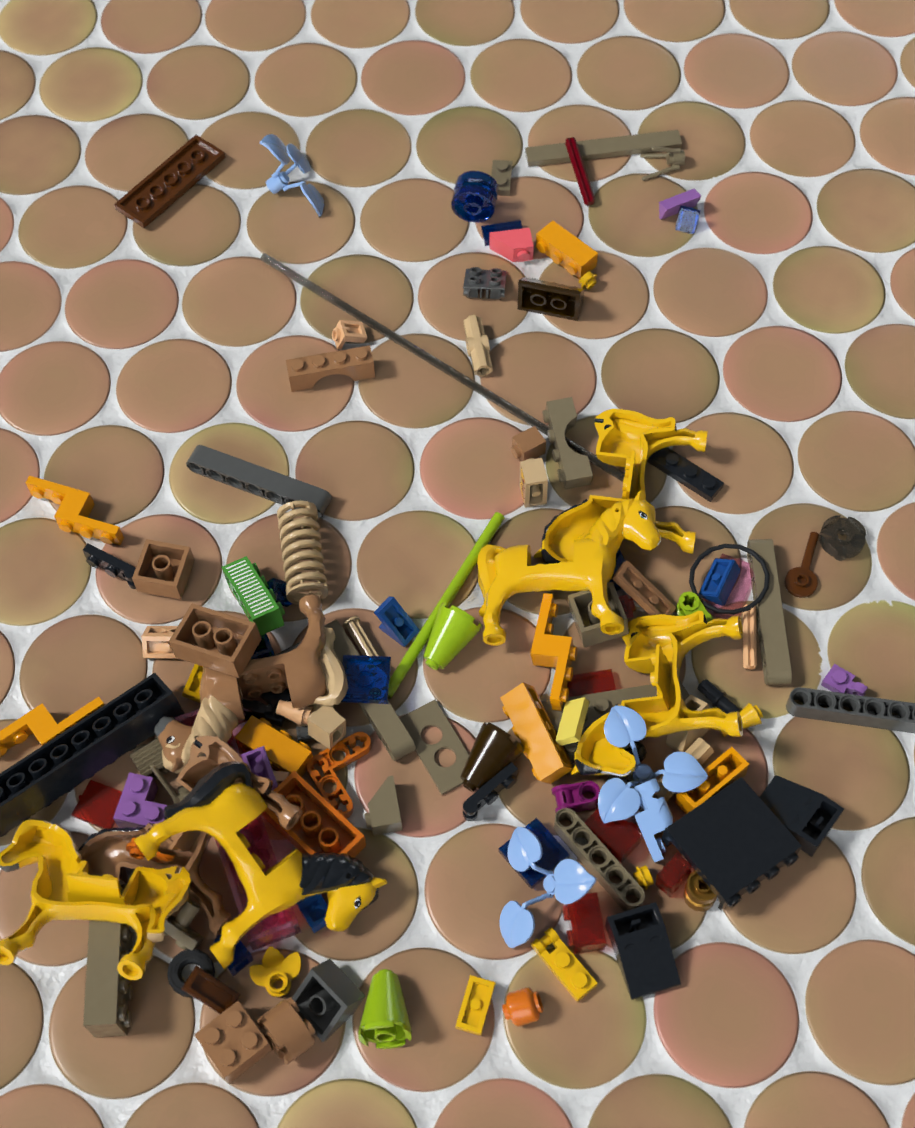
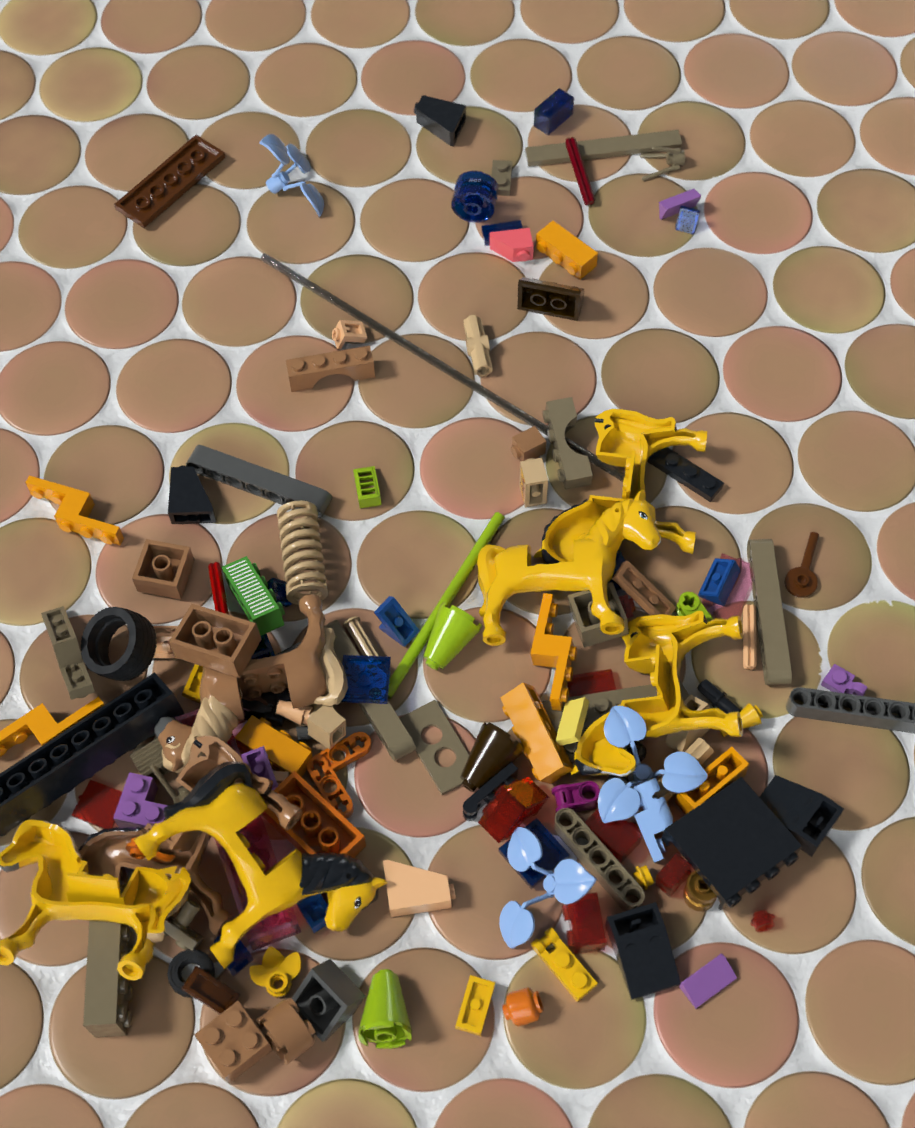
(67, 653): none -> dark tan bracket
(99, 634): none -> black tyre
(111, 564): black plate -> none
(188, 499): none -> black slope
(218, 589): none -> red axle
(370, 499): none -> lime slope
(384, 810): dark tan slope -> none
(416, 889): none -> light nougat slope
(441, 118): none -> black slope
(481, 279): dark grey hinge -> none
(511, 807): none -> clear red brick
(553, 111): none -> clear blue brick
(588, 280): yellow plate -> none
(708, 981): none -> medium lavender slope
(731, 546): black piece -> none
(762, 921): none -> clear red plate
(842, 548): clear smoke plate -> none

